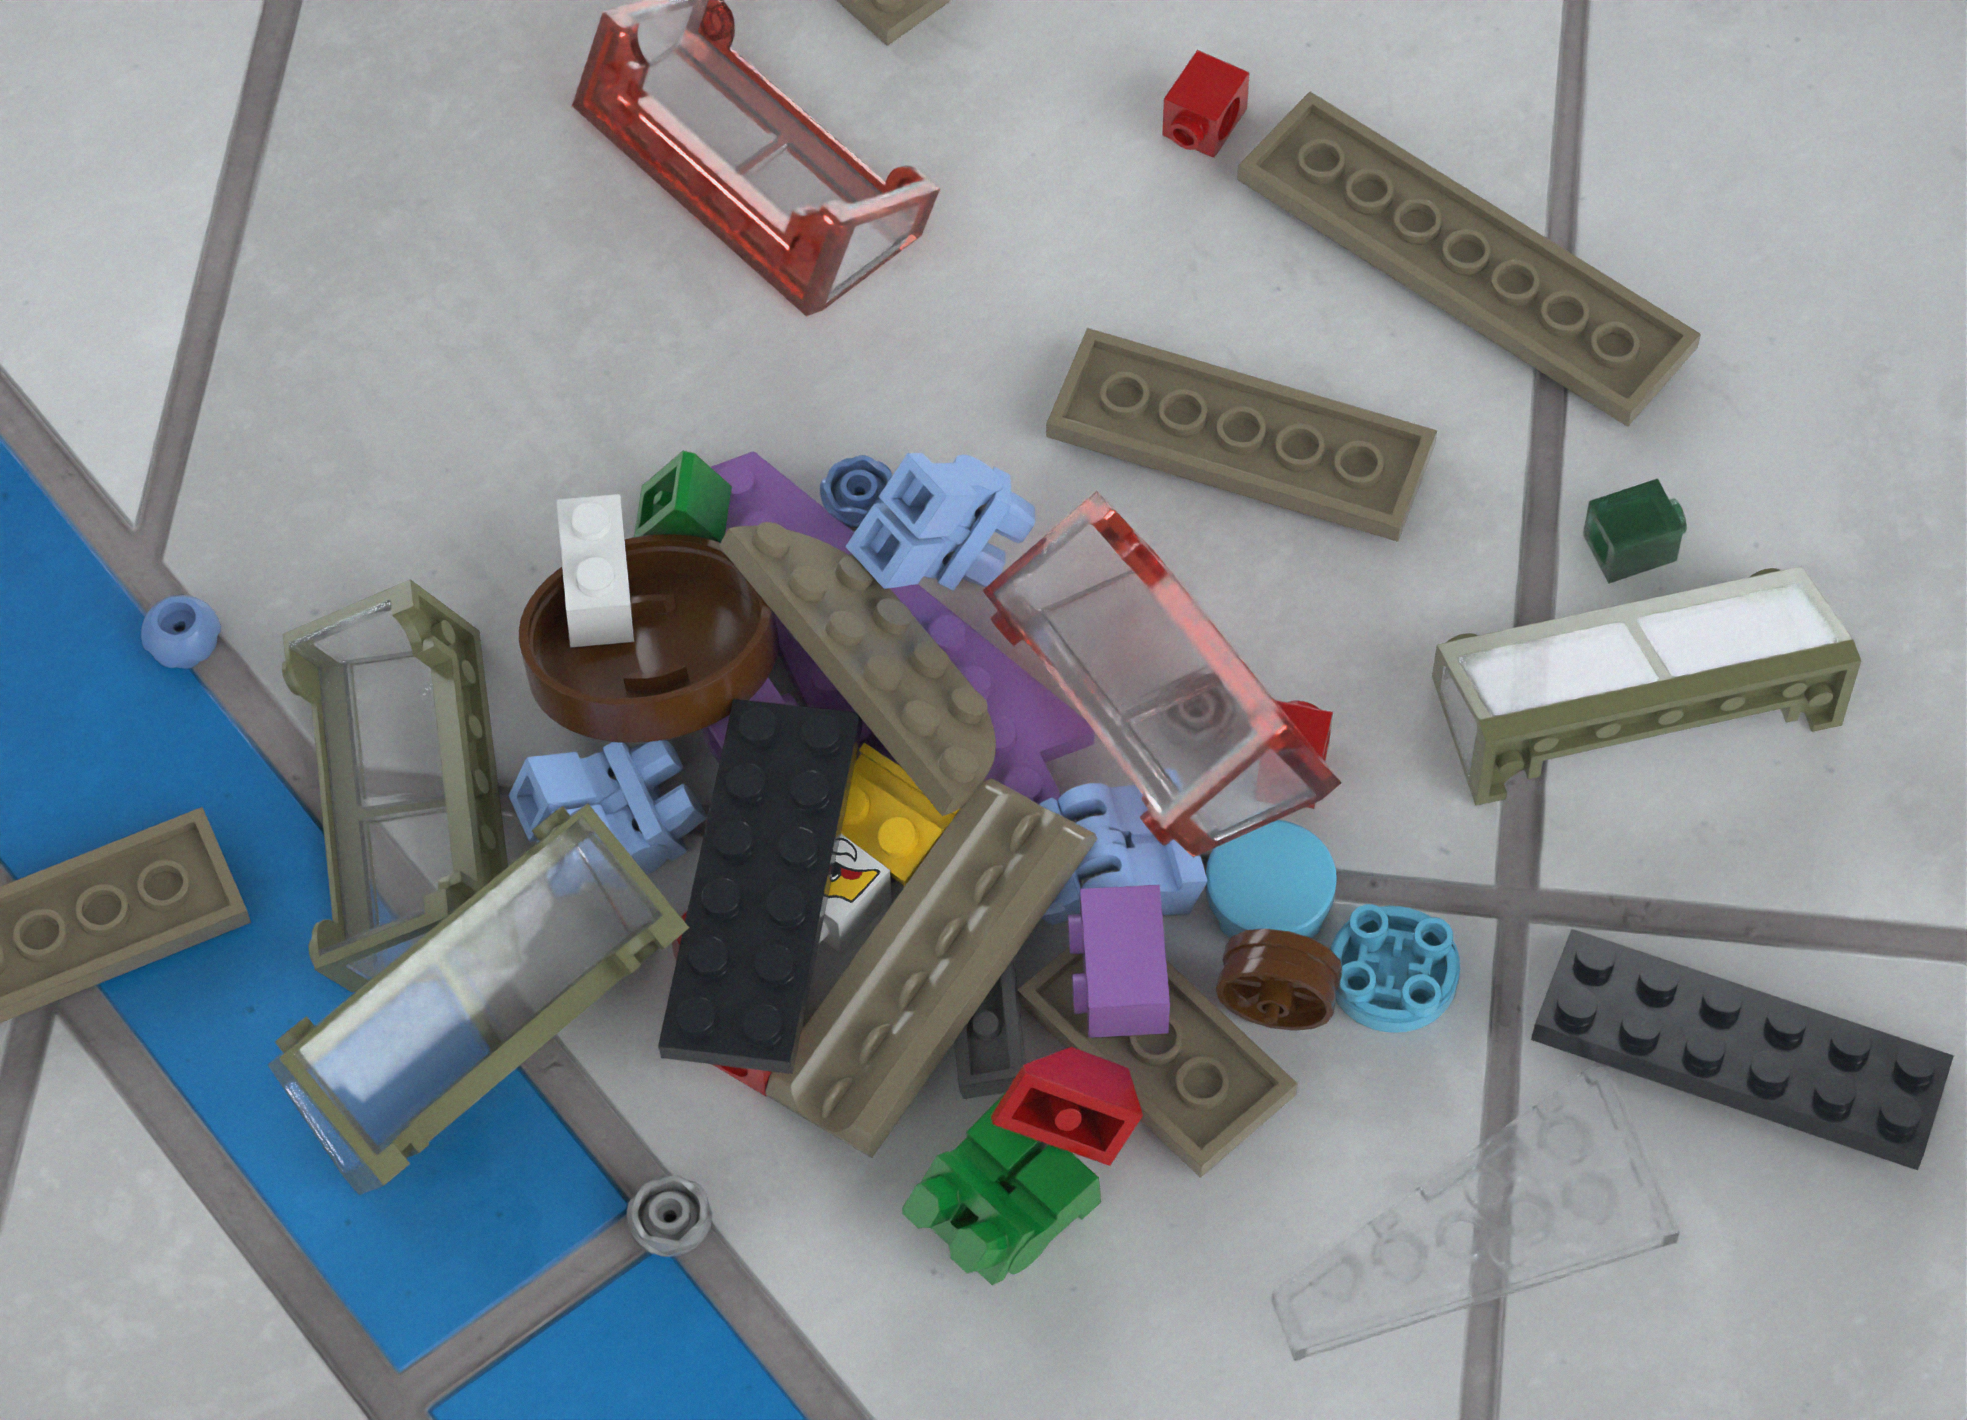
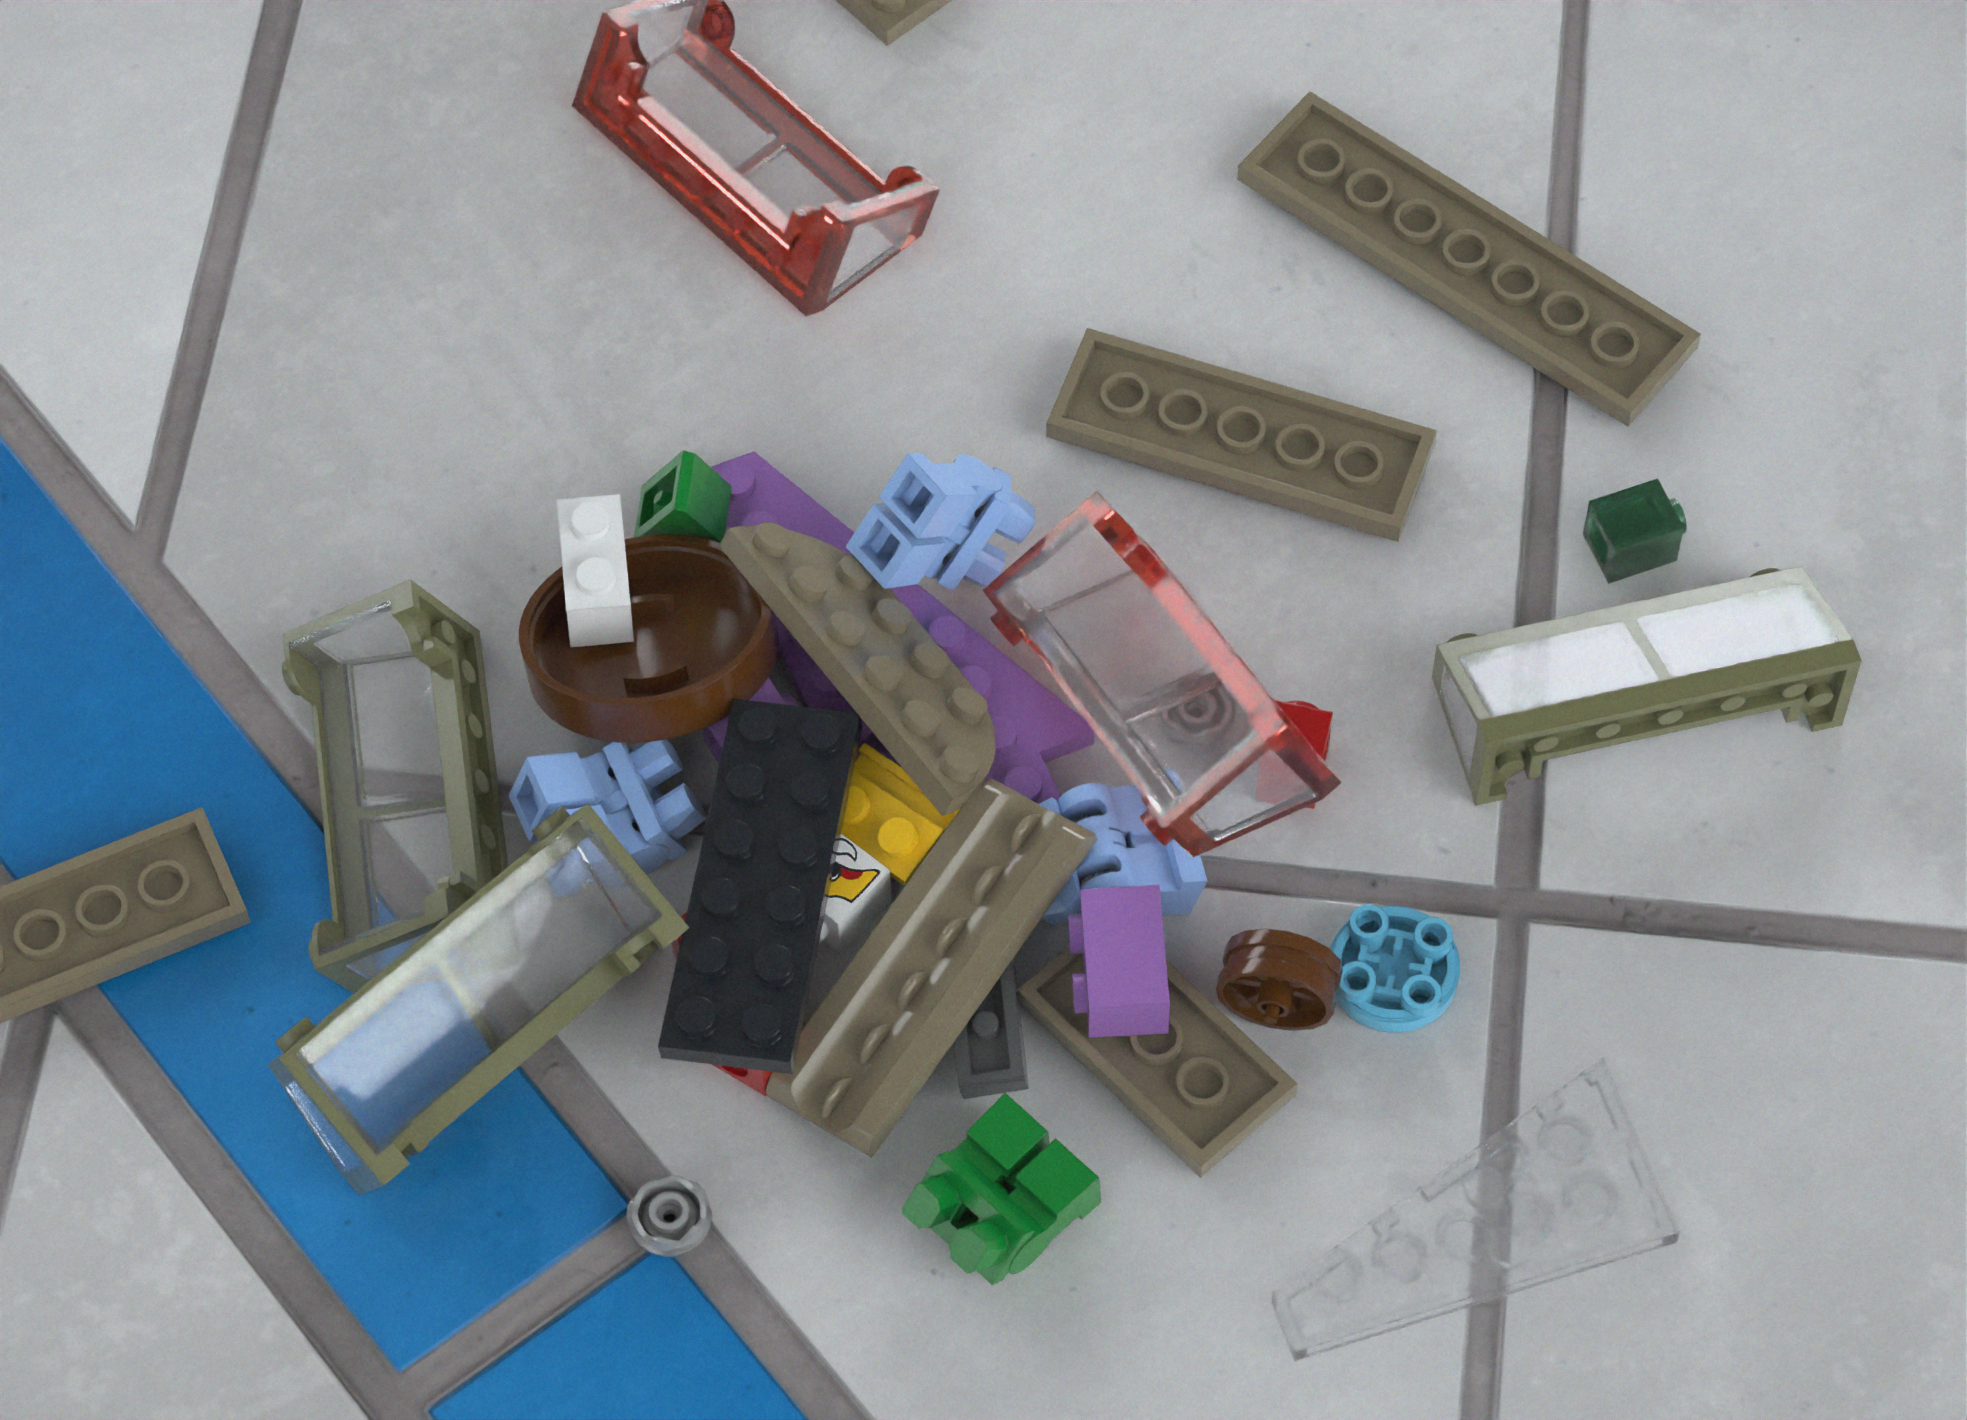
(186, 647): medium blue plate -> none
(848, 478): medium blue plate -> none
(1072, 1104): red slope -> none
(1205, 104): red brick -> none
(1271, 881): medium azure tile -> none
(1743, 1048): black plate -> none

